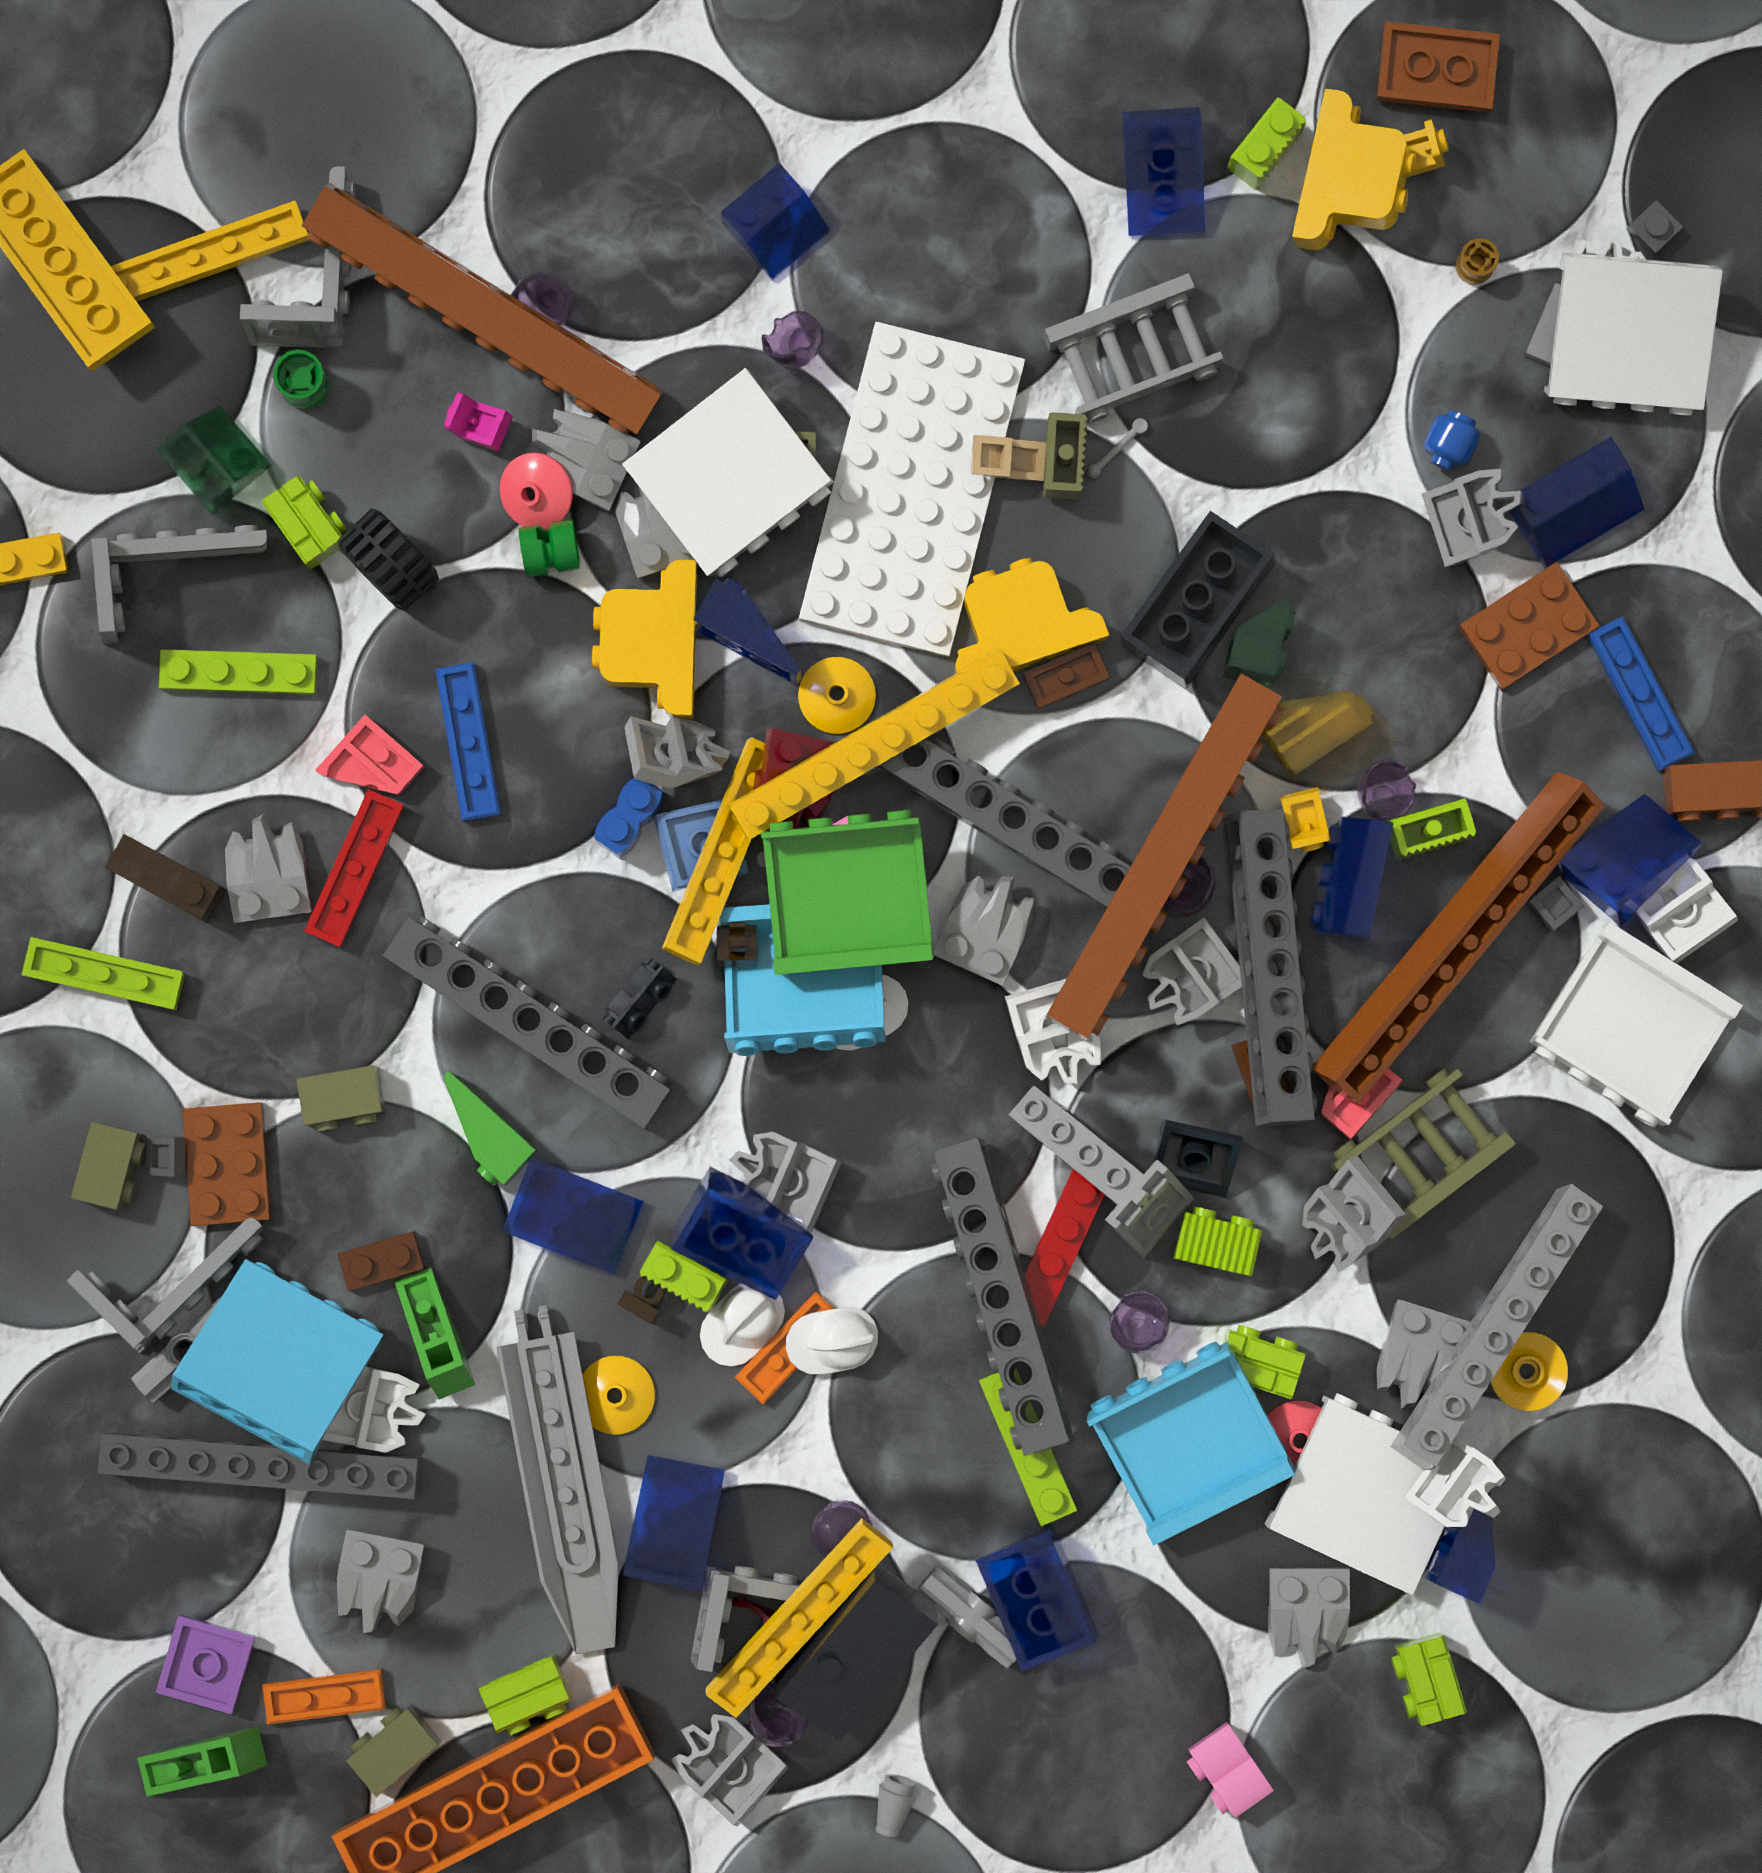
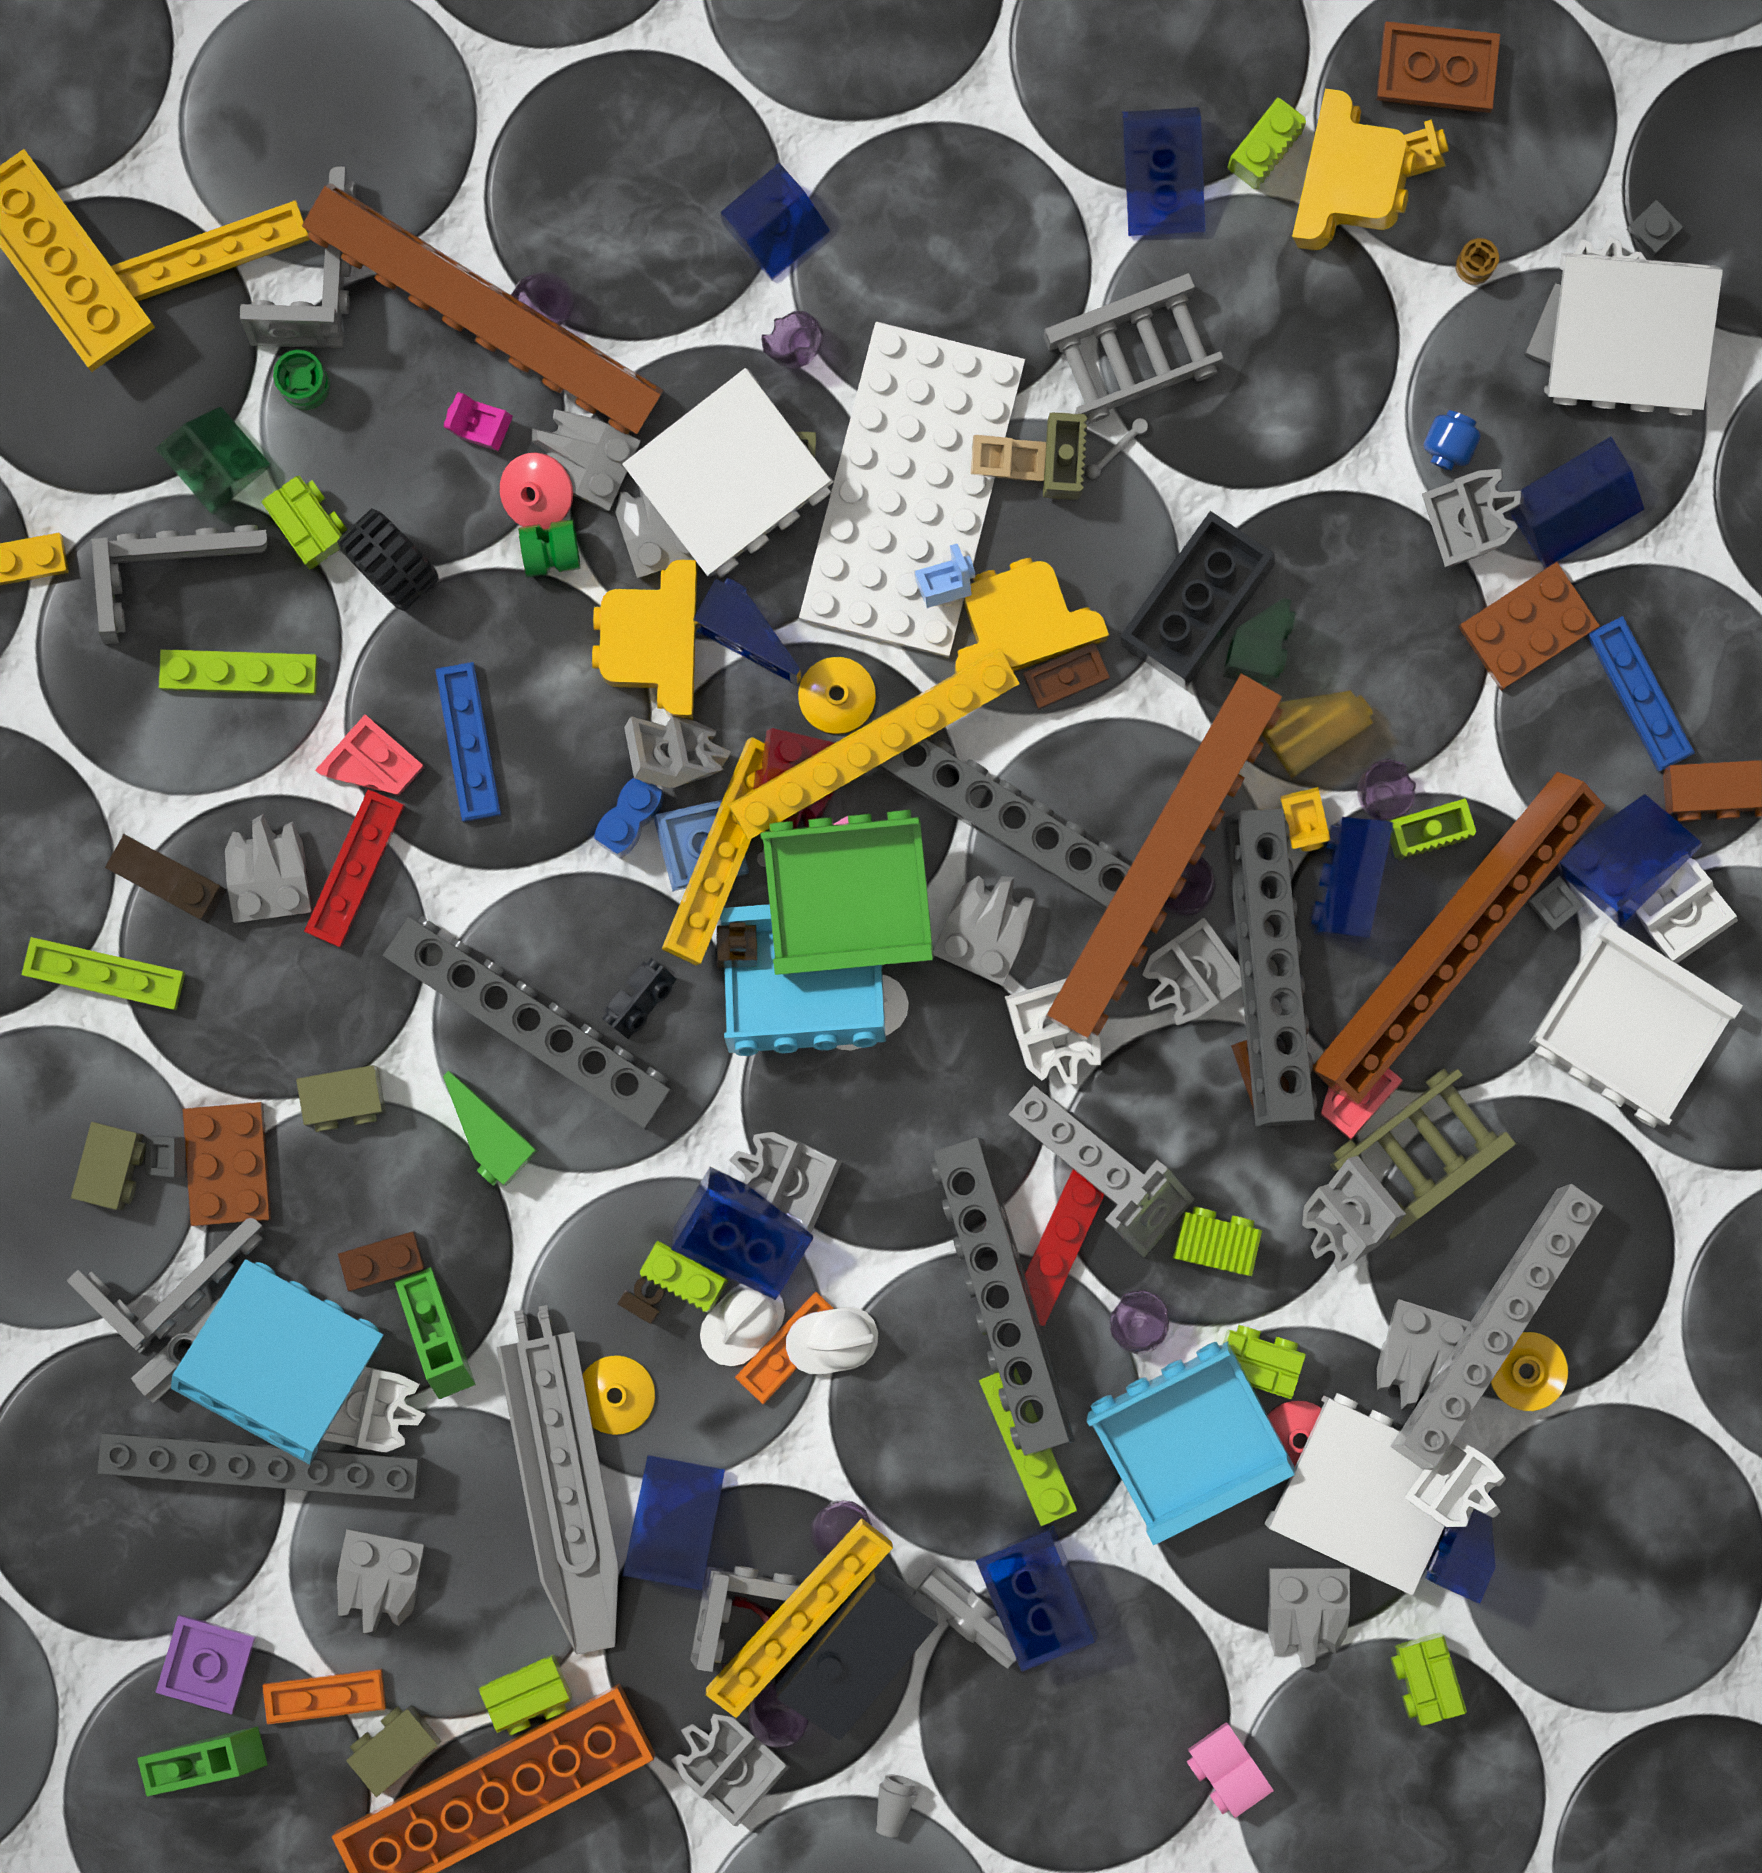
(572, 1216): clear blue slope -> none
(946, 580): none -> light blue bracket
(1198, 1156): black slope -> none

